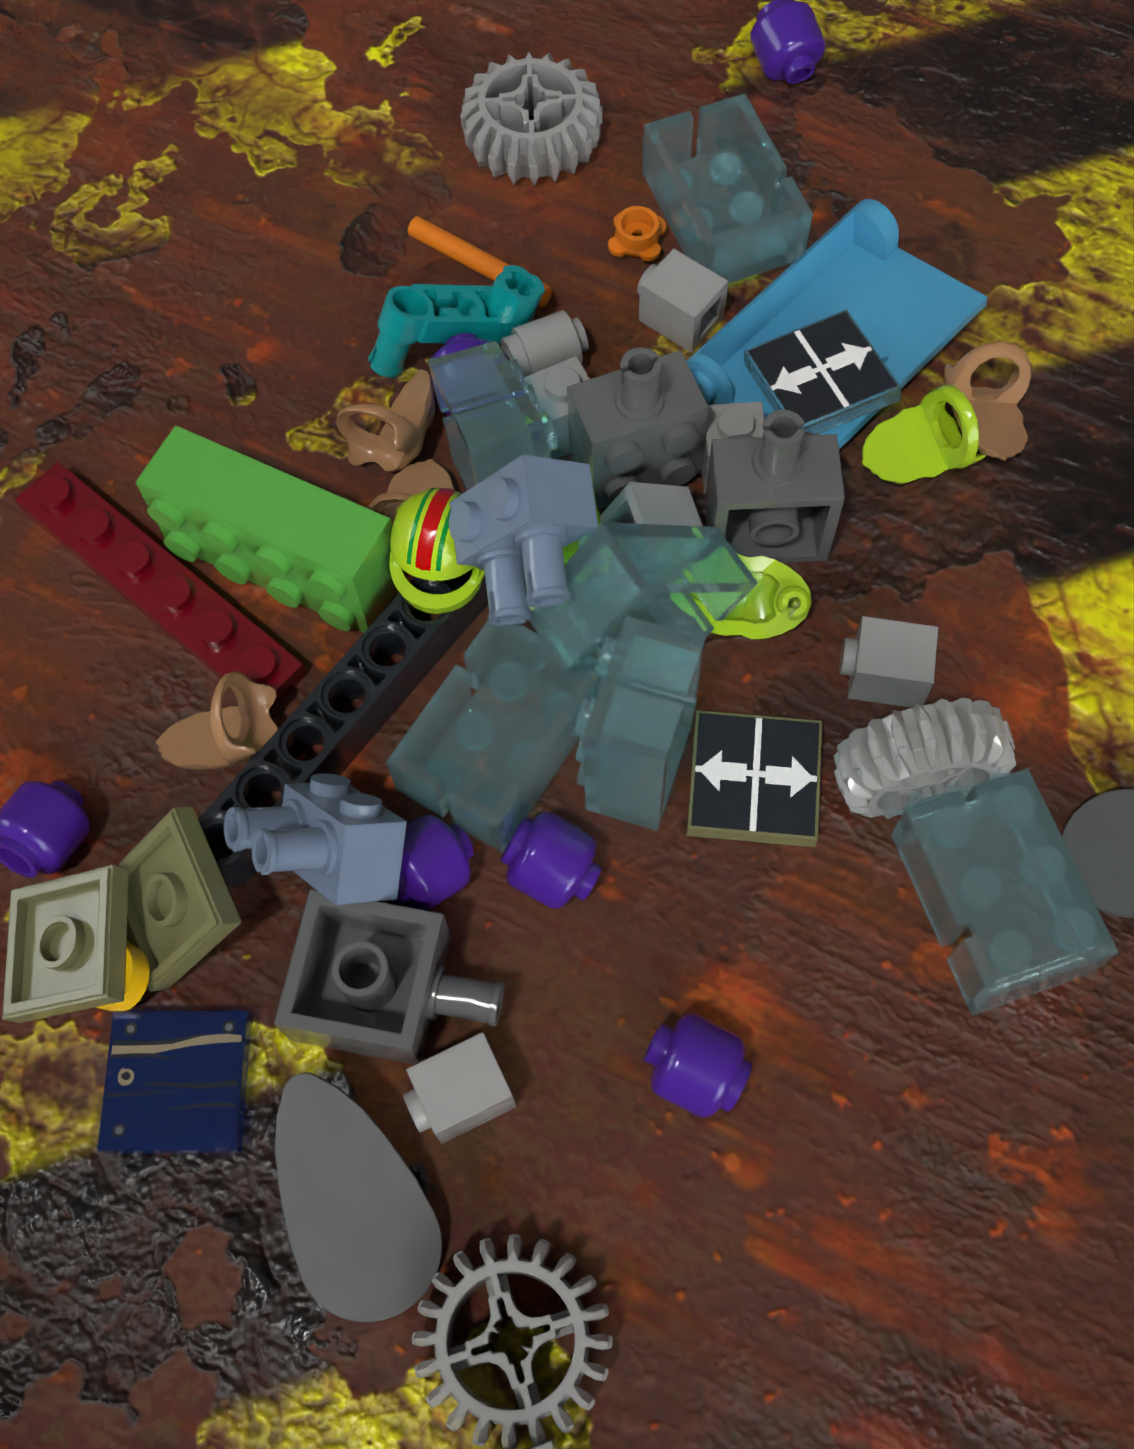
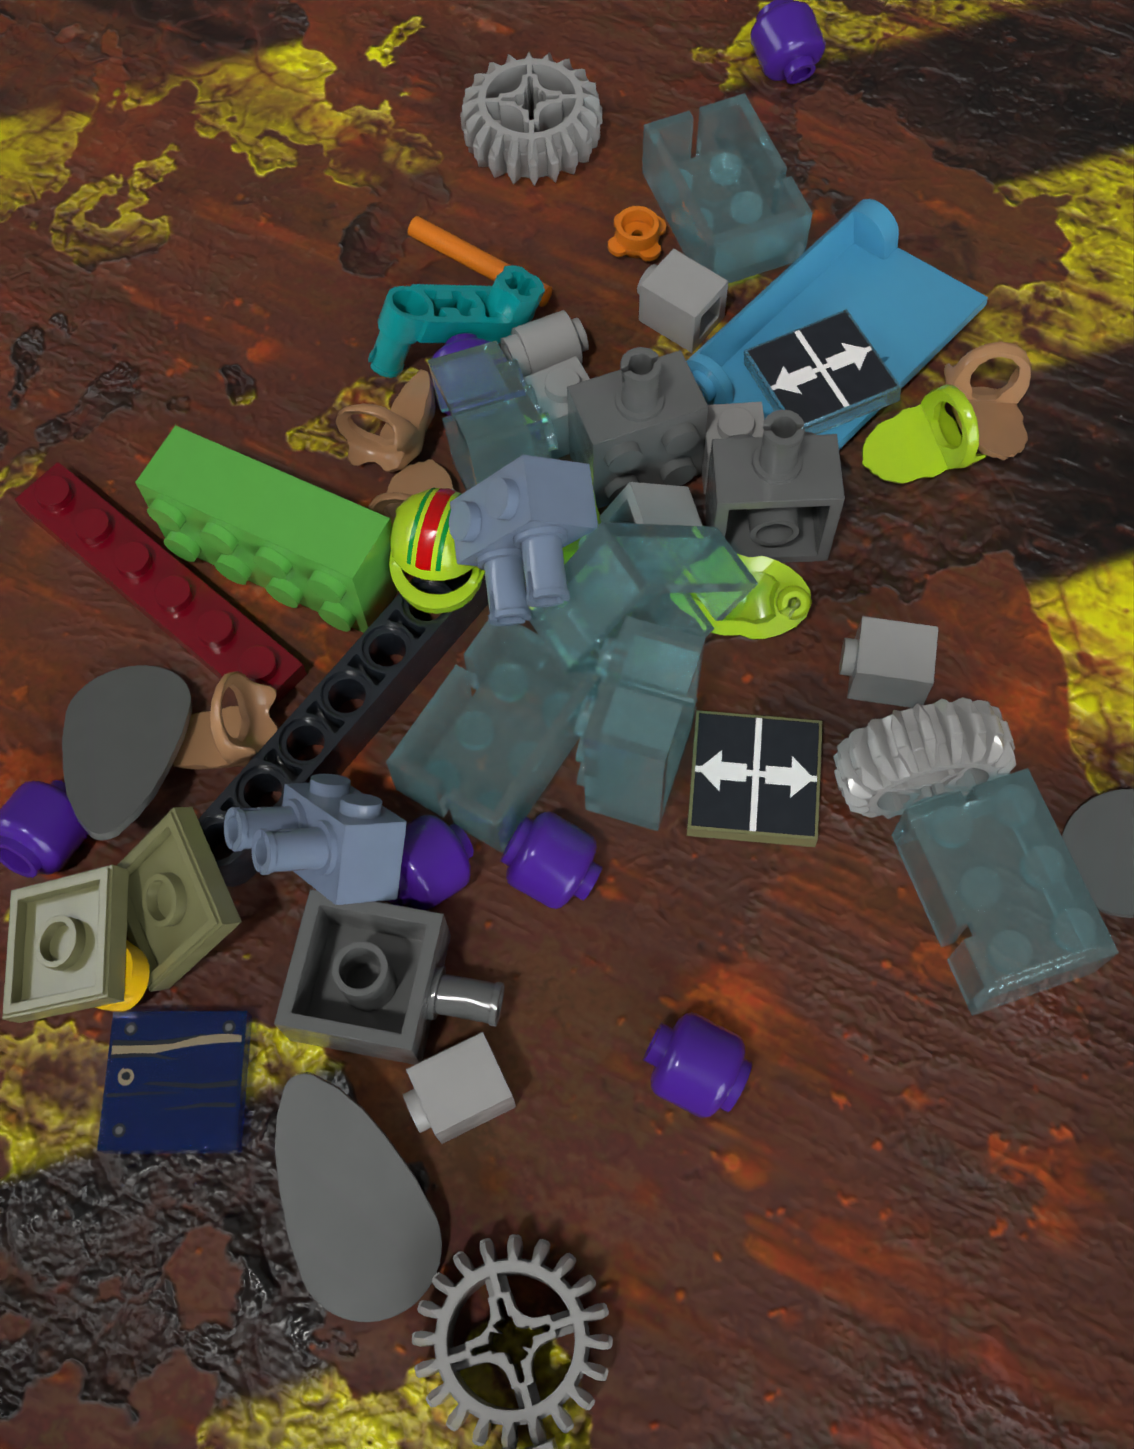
(122, 744): none -> dark grey shield

